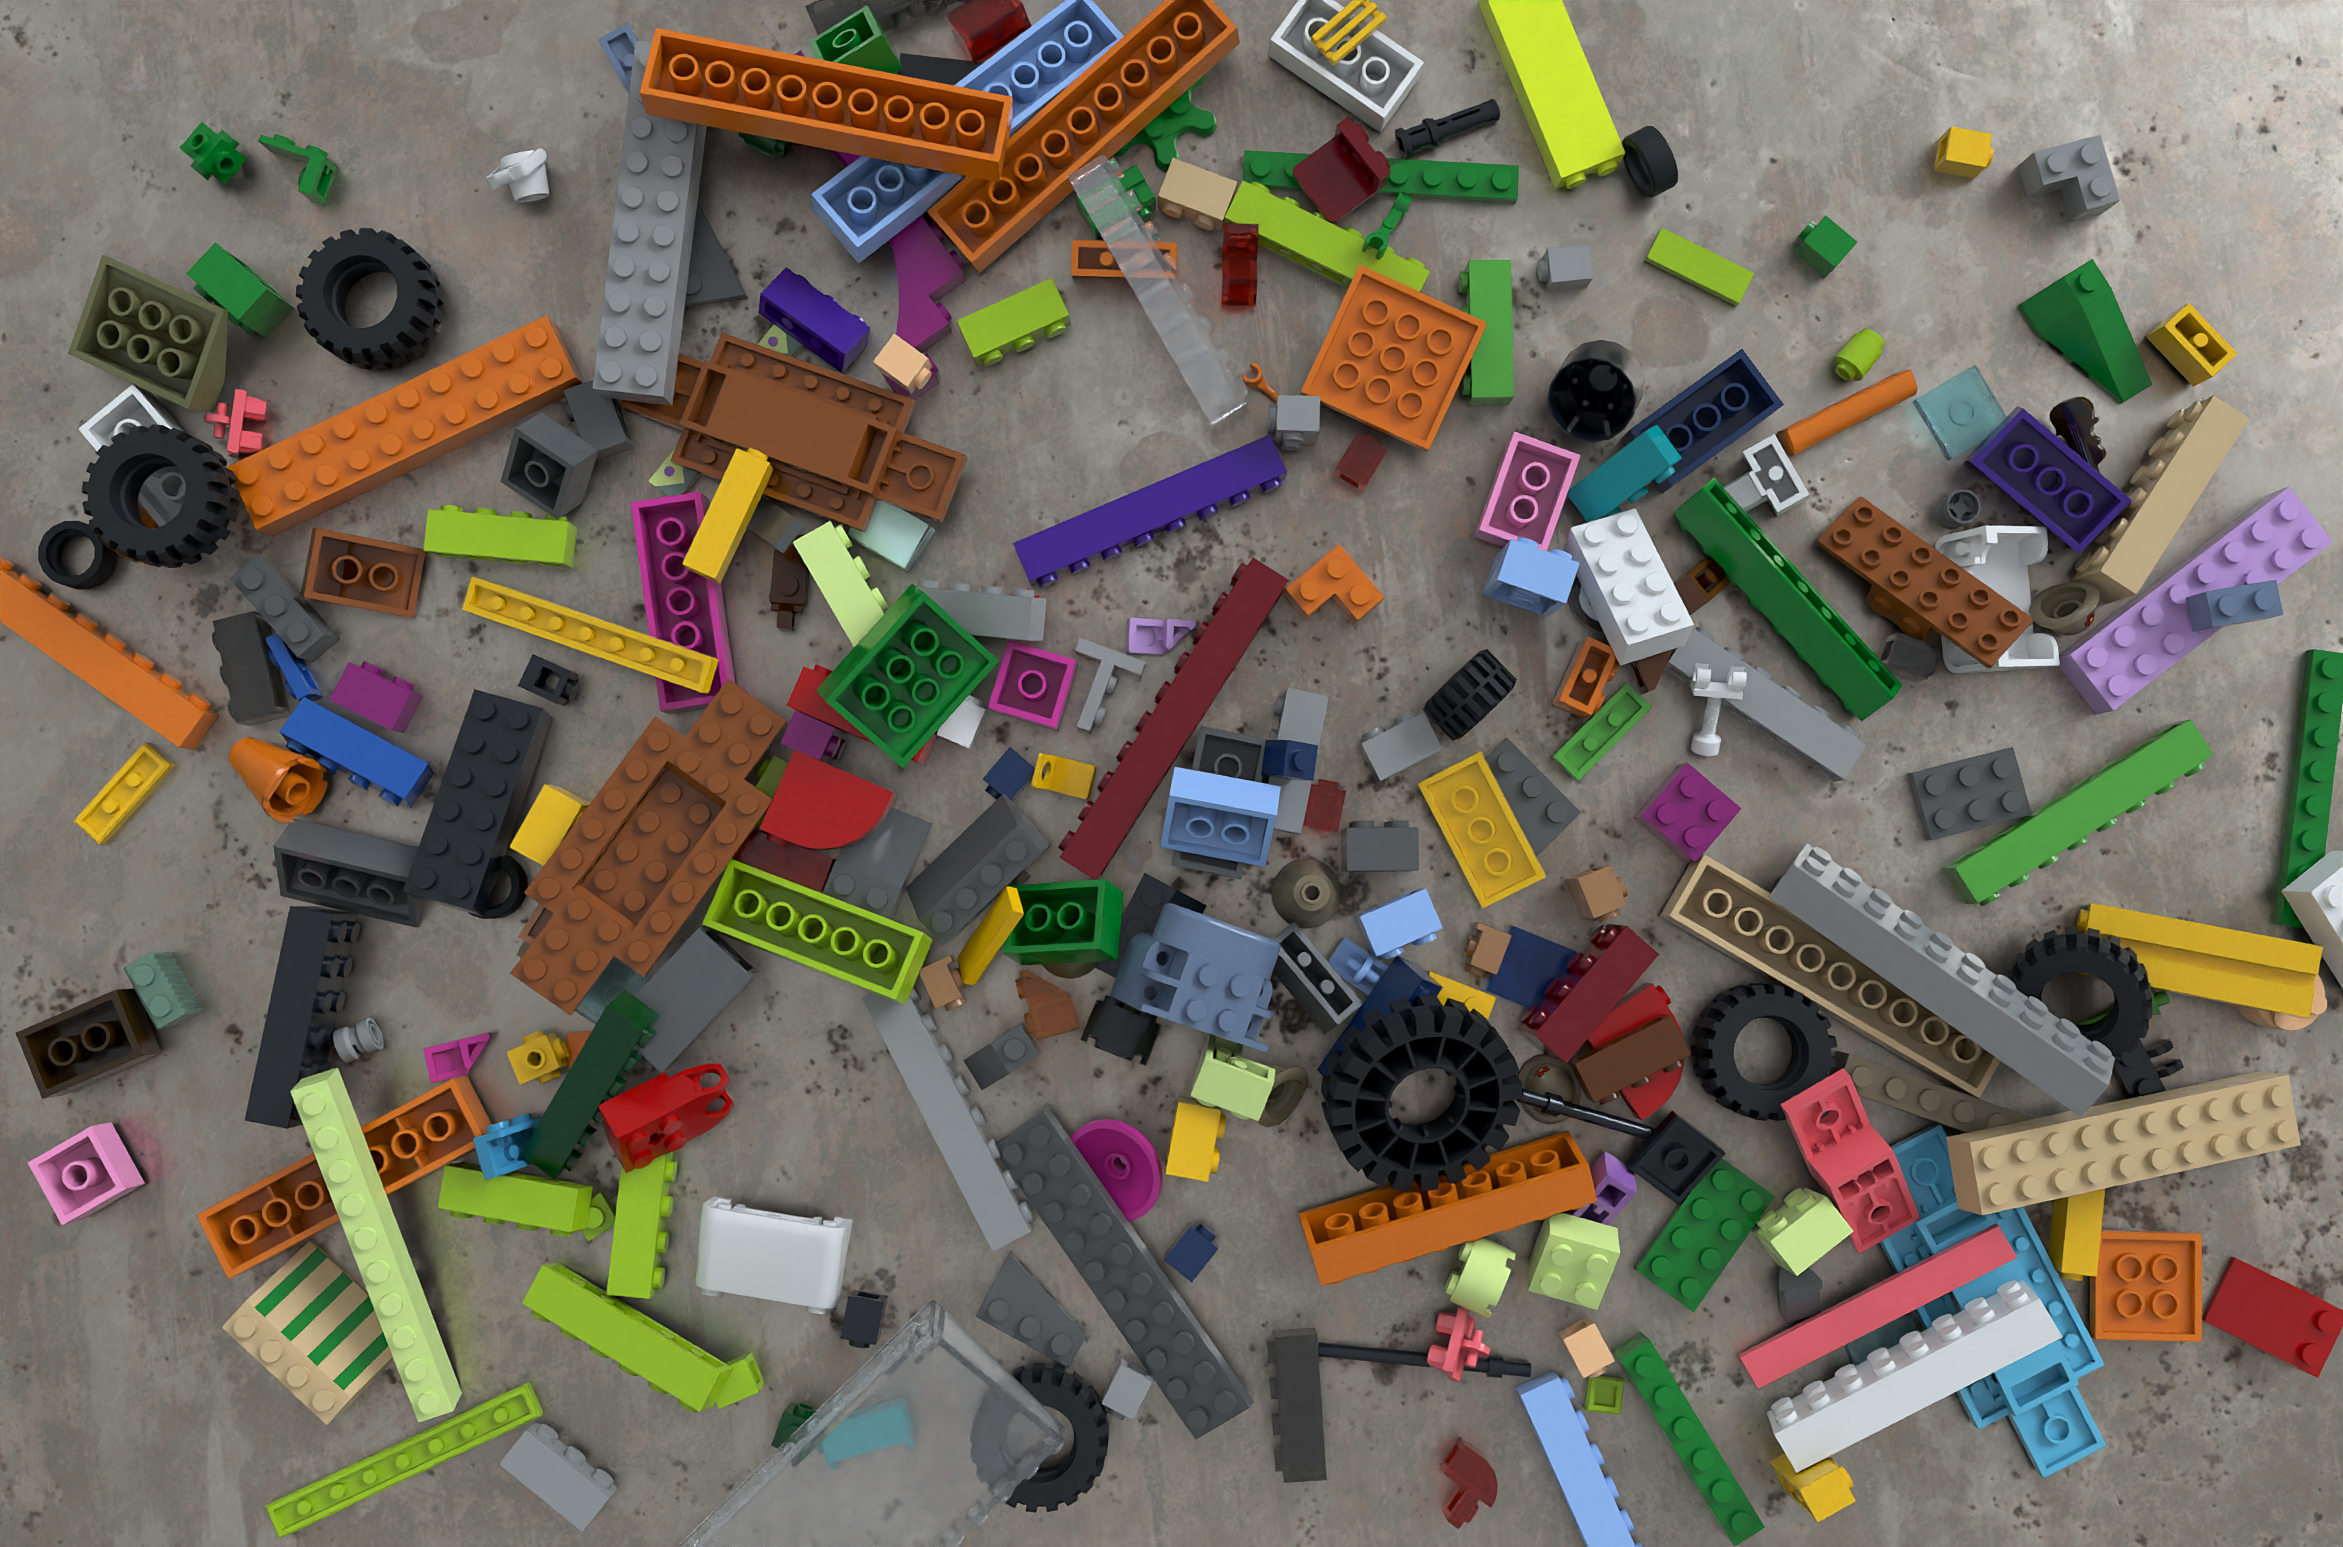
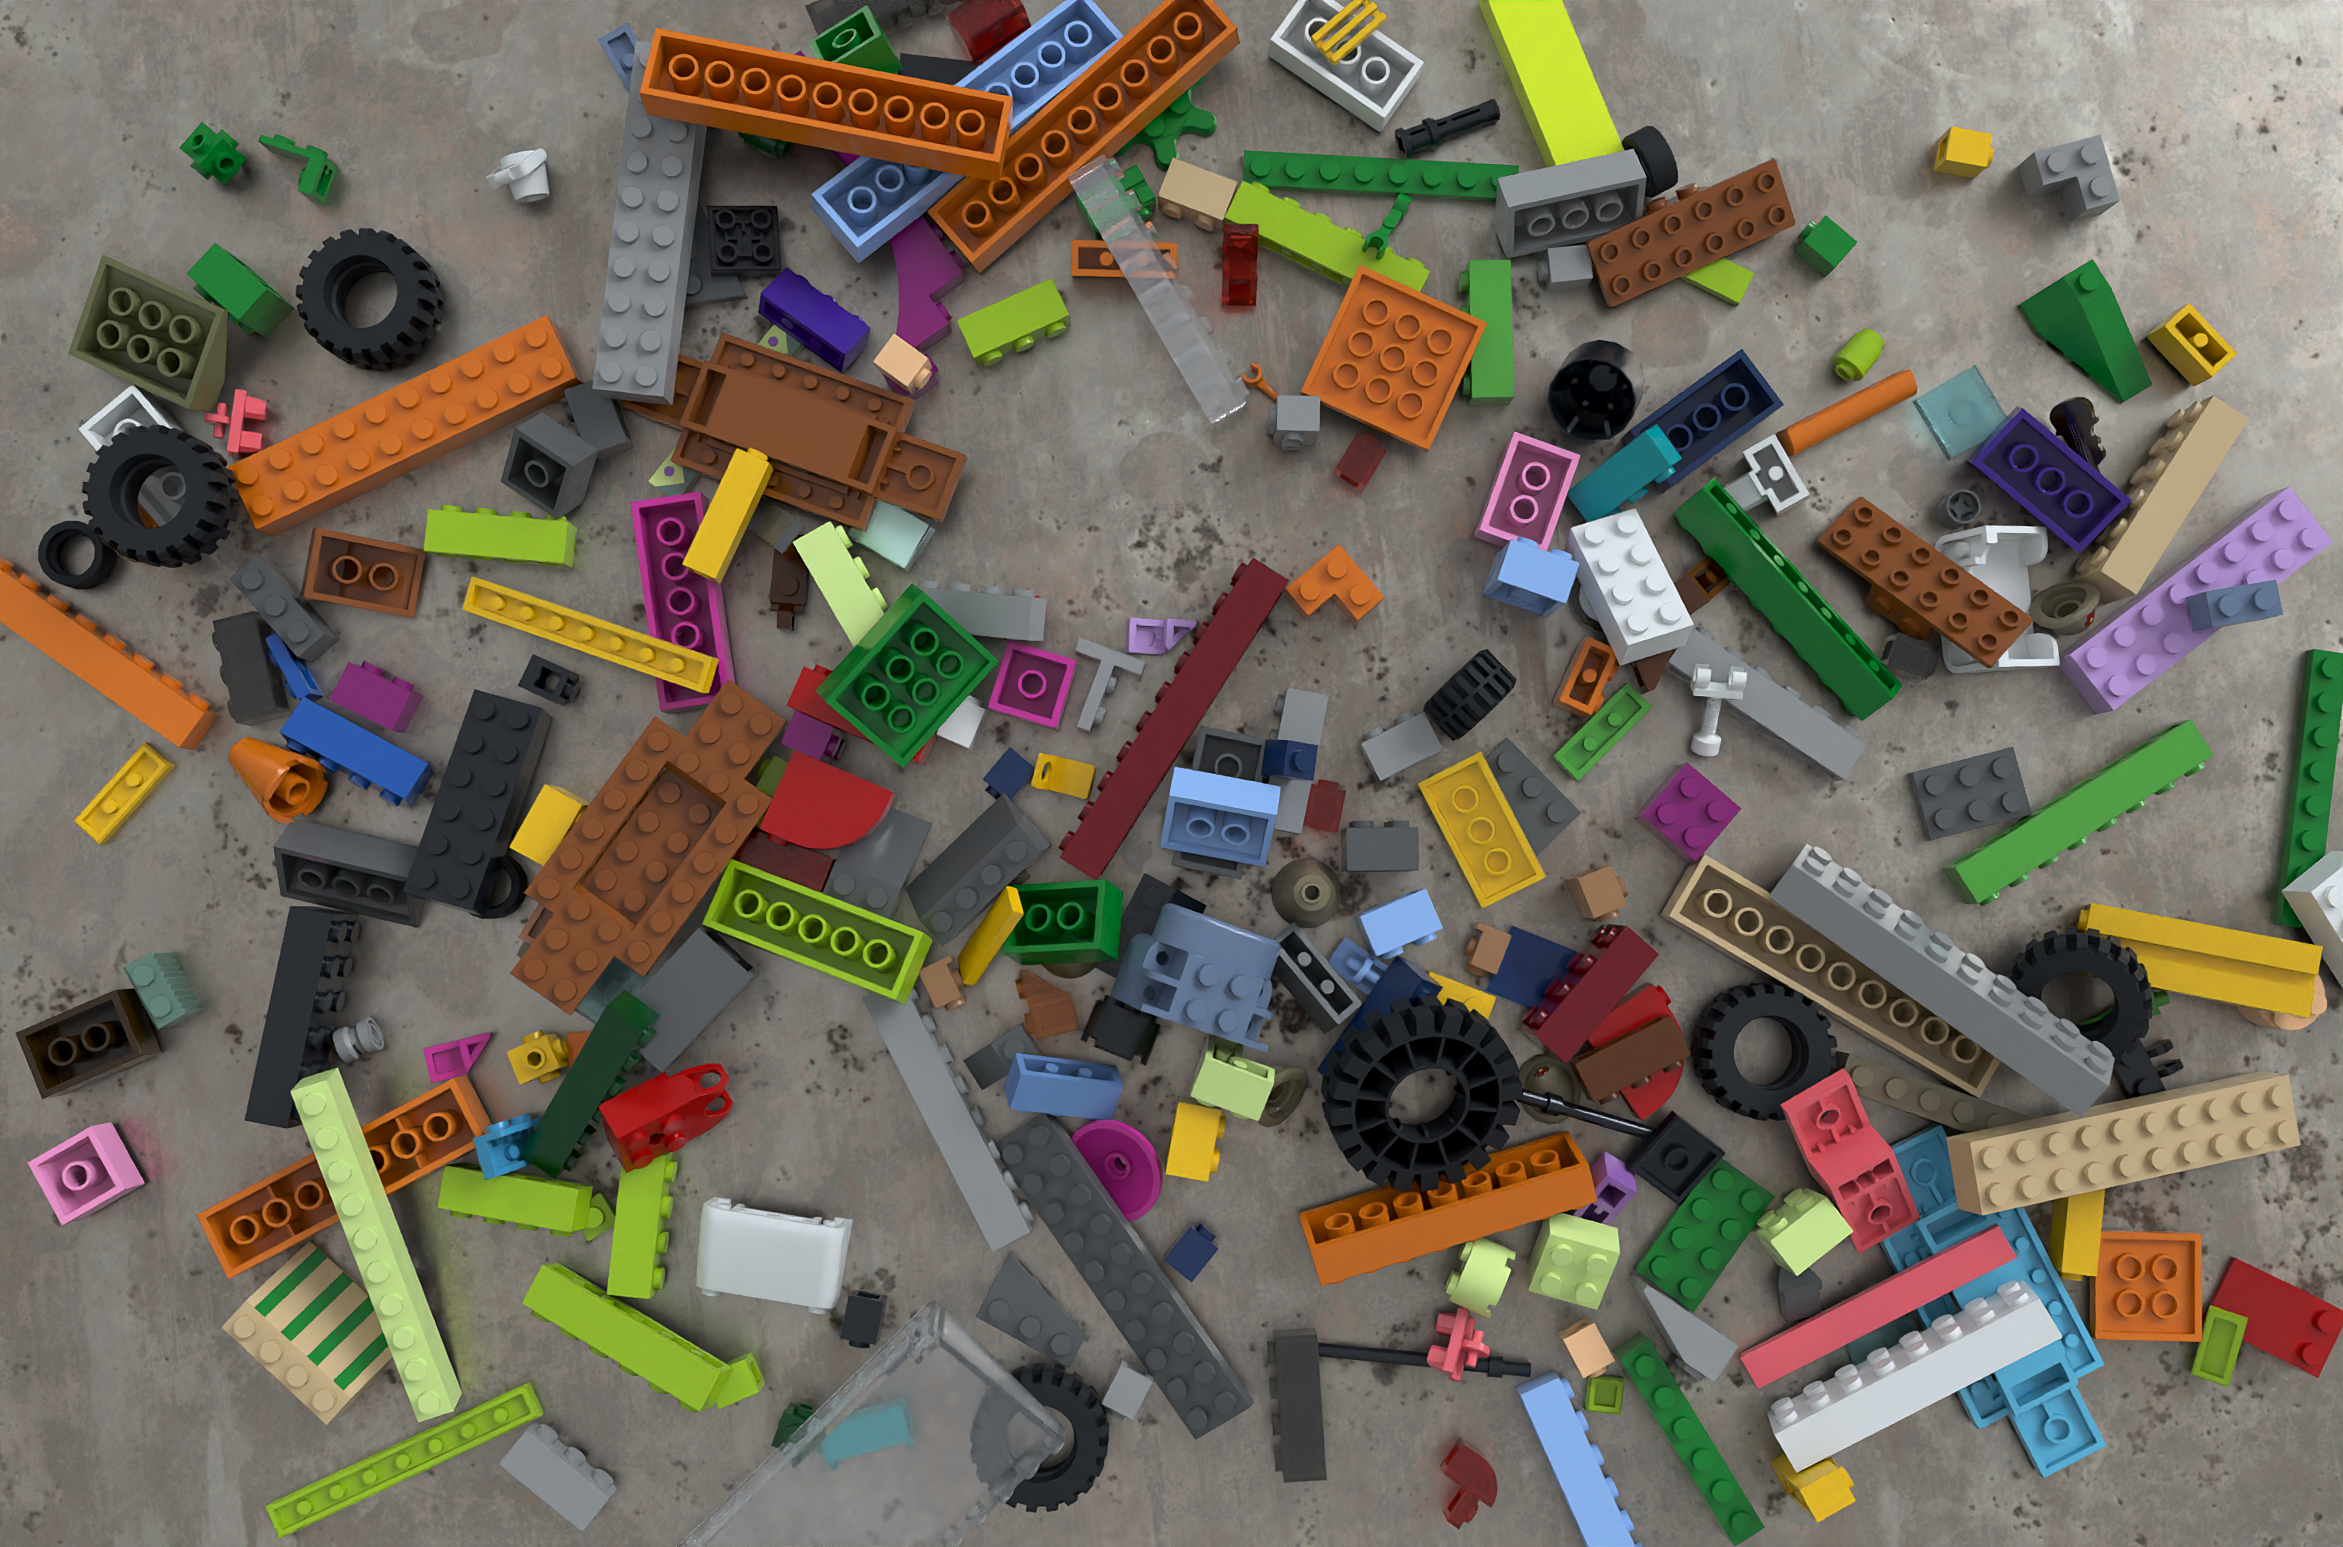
(744, 240): none -> black tile
(1062, 1087): none -> medium blue brick
(1150, 511): dark purple brick -> none
(1342, 172): dark red bracket -> none
(1568, 202): none -> light grey brick
(1690, 232): none -> dark orange bracket
(1696, 1343): none -> light grey slope
(2219, 1346): none -> lime tile

